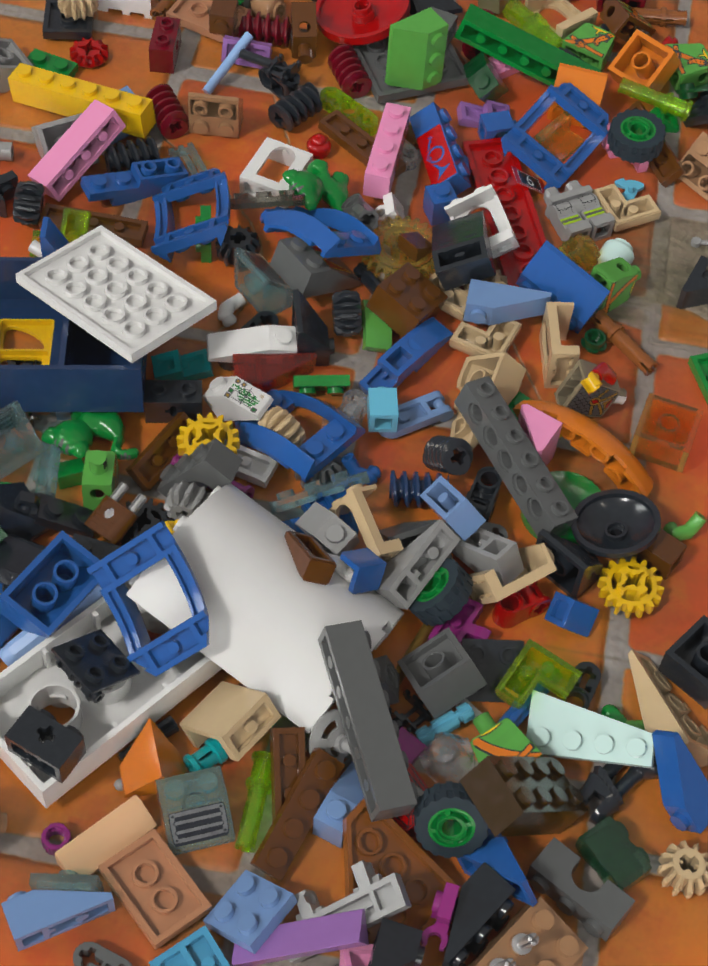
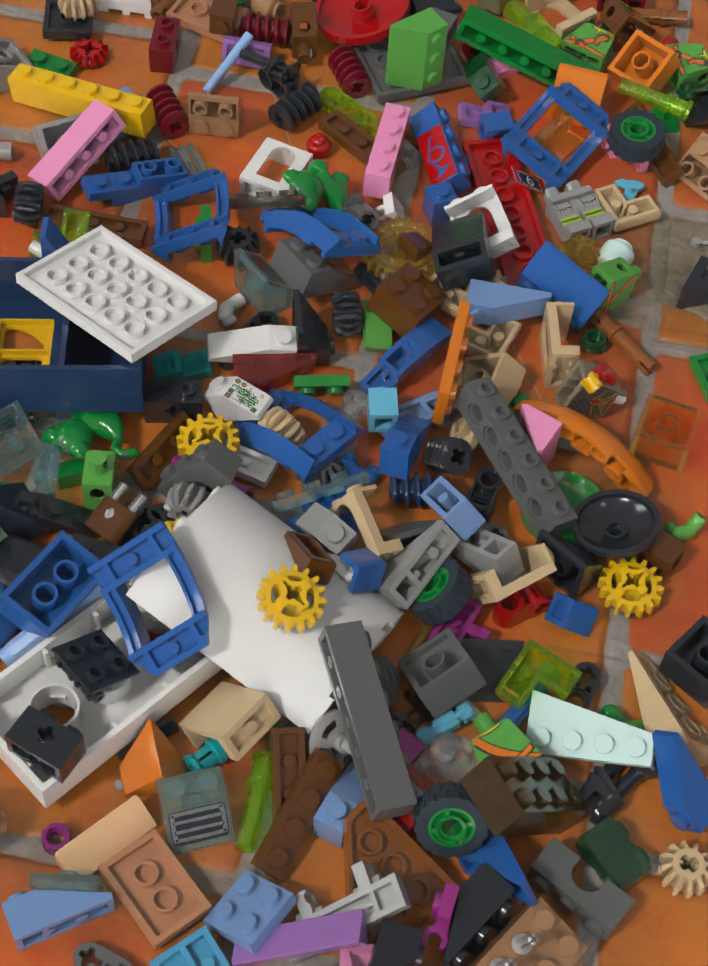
(295, 587): none -> yellow gear
(403, 446): none -> blue slope
(453, 363): none -> orange plate

